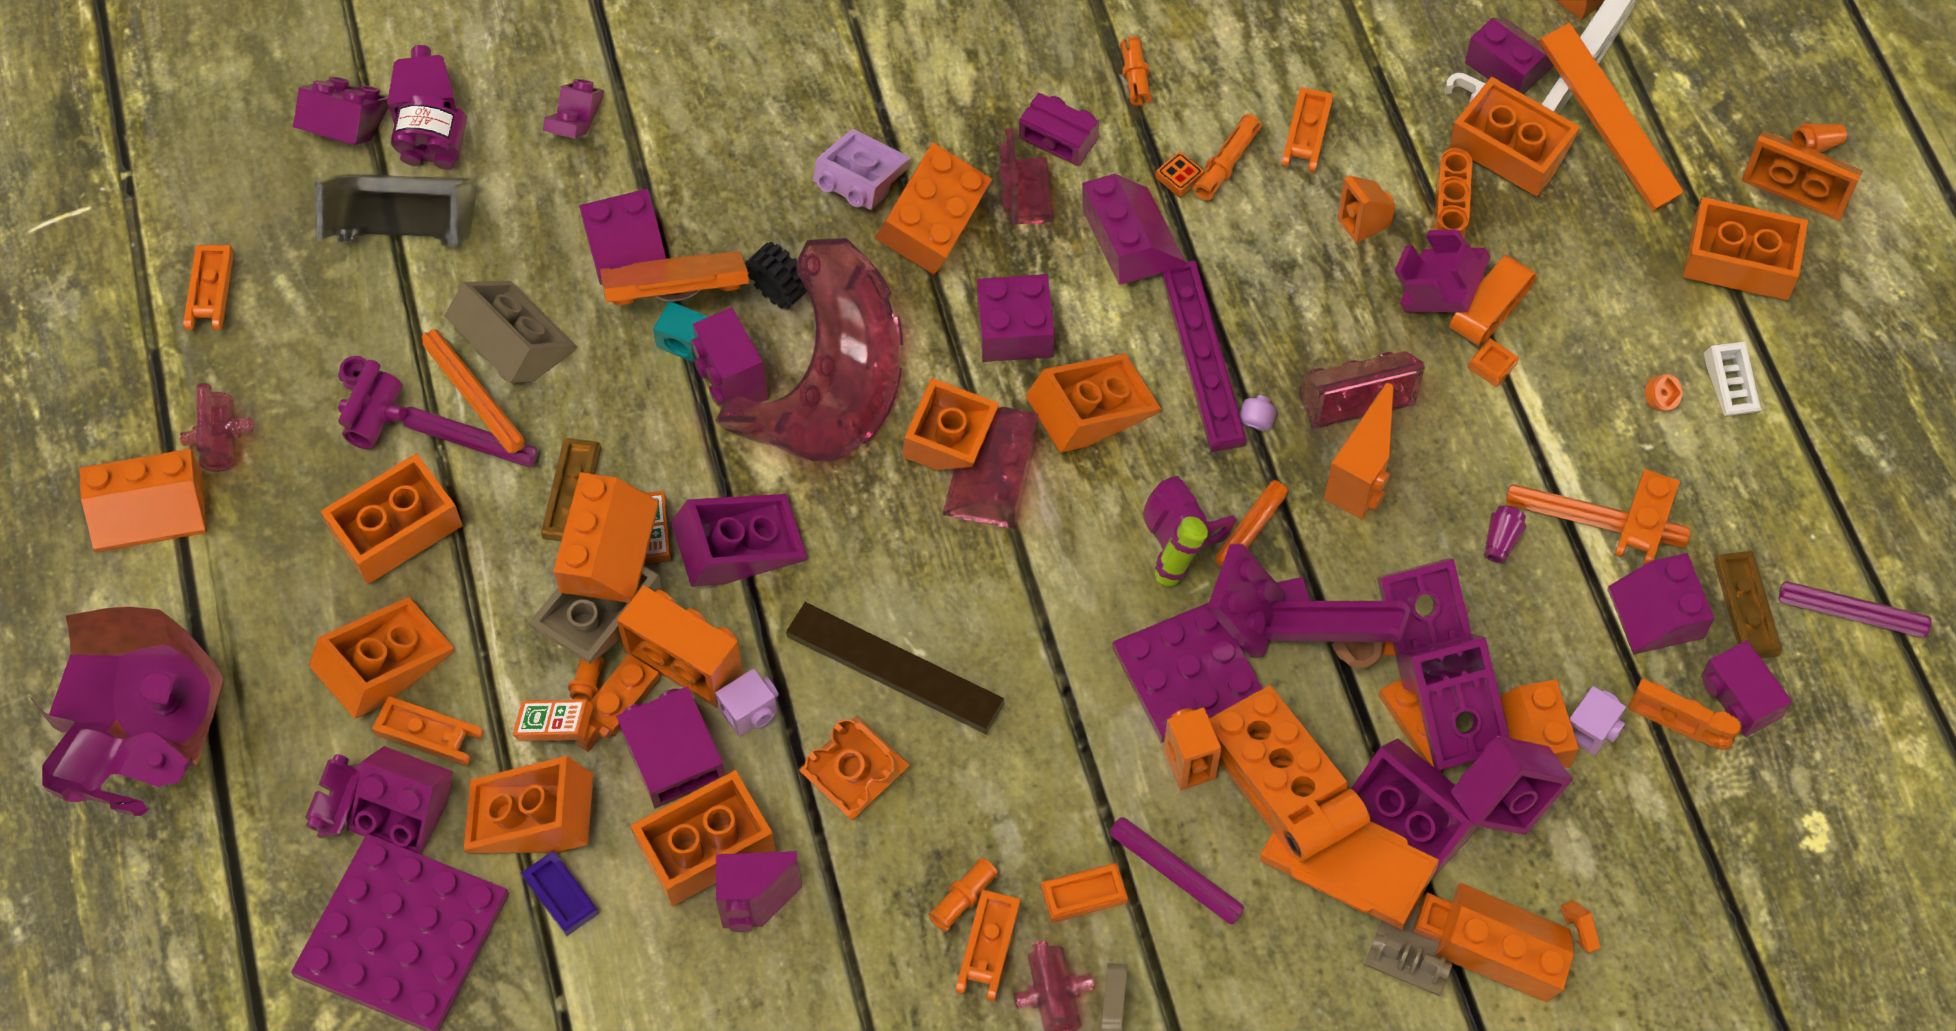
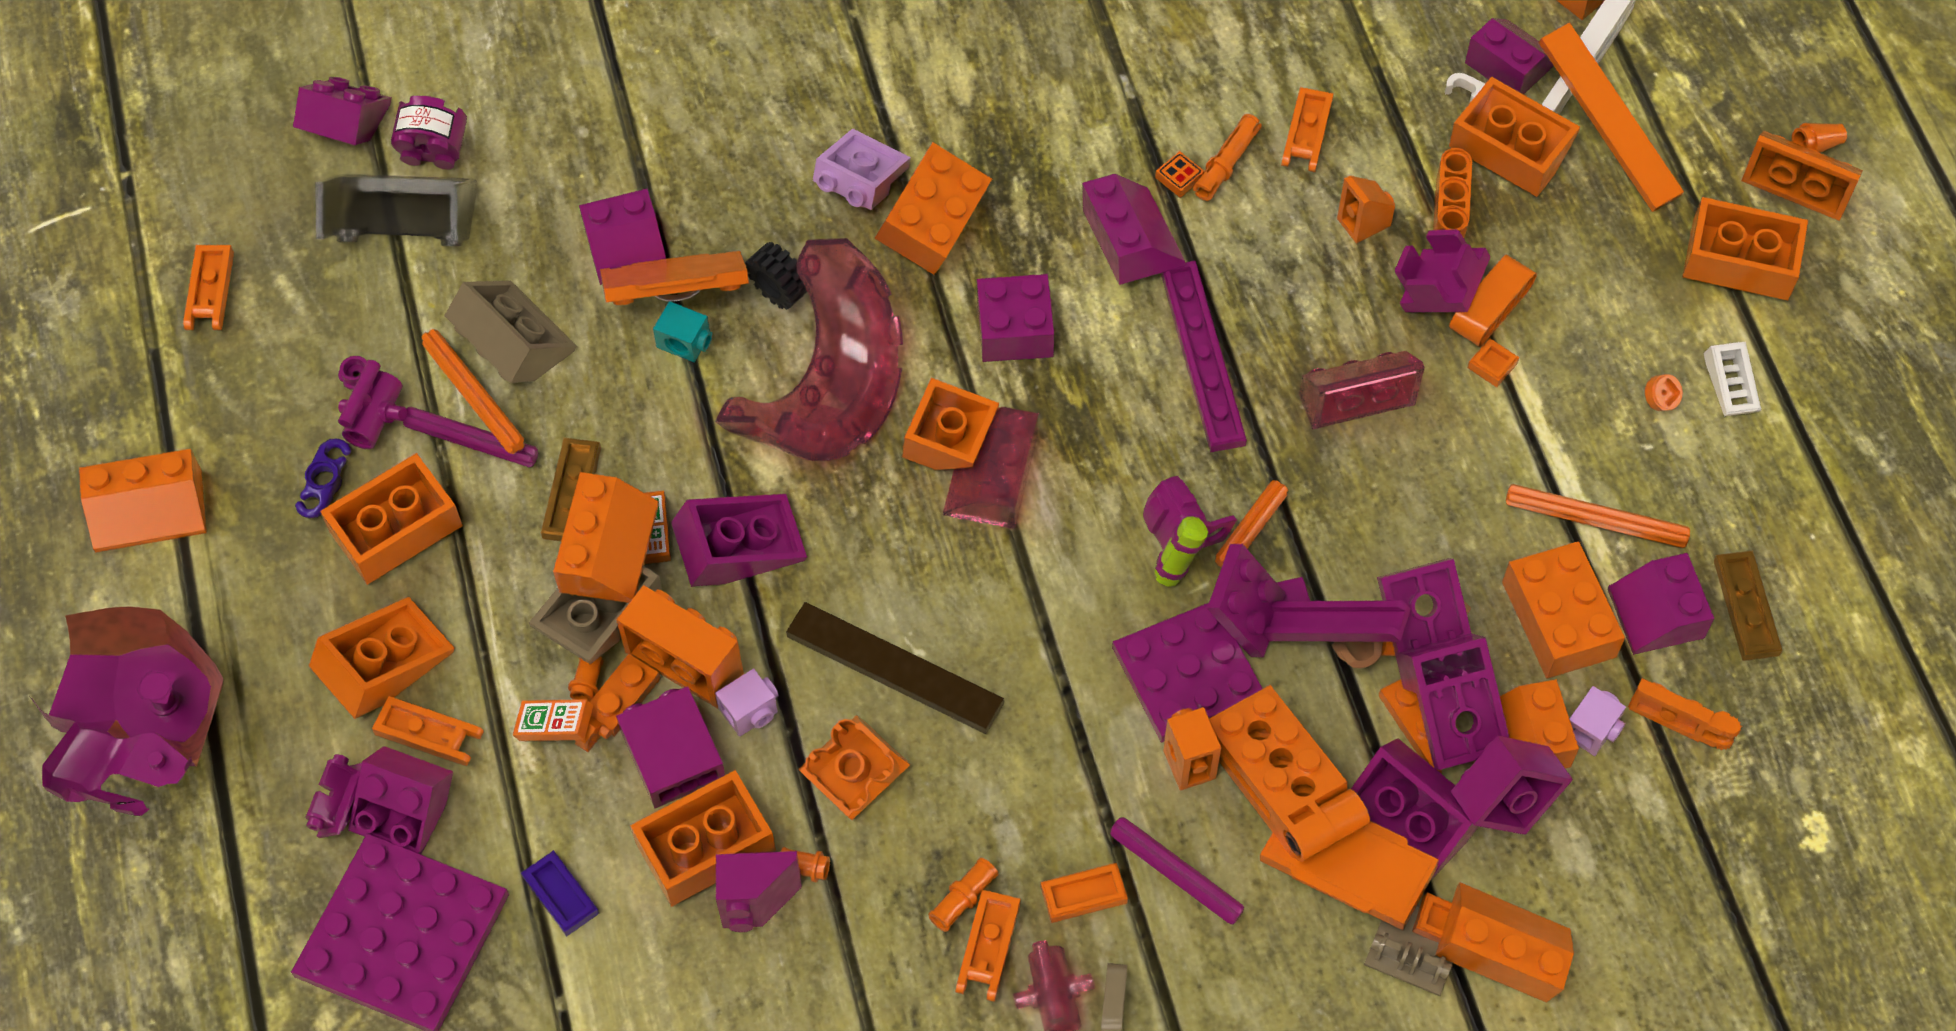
(215, 429): clear pink pin -> none
(320, 464): none -> dark purple piece
(420, 77): magenta torso -> none
(530, 809): orange slope -> none
(575, 109): magenta slope -> none
(728, 358): magenta brick -> none
(812, 865): none -> orange pin
(1024, 185): clear pink bracket -> none
(1059, 128): magenta brick -> none
(1090, 400): orange slope -> none
(1135, 71): orange pin -> none
(1258, 413): lavender piece -> none
(1361, 465): orange slope -> none
(1503, 533): magenta cone -> none
(1563, 609): none -> orange brick
(1584, 924): orange tile -> none
(1648, 514): orange hinge -> none
(1745, 688): magenta brick -> none
(1855, 609): magenta axle -> none

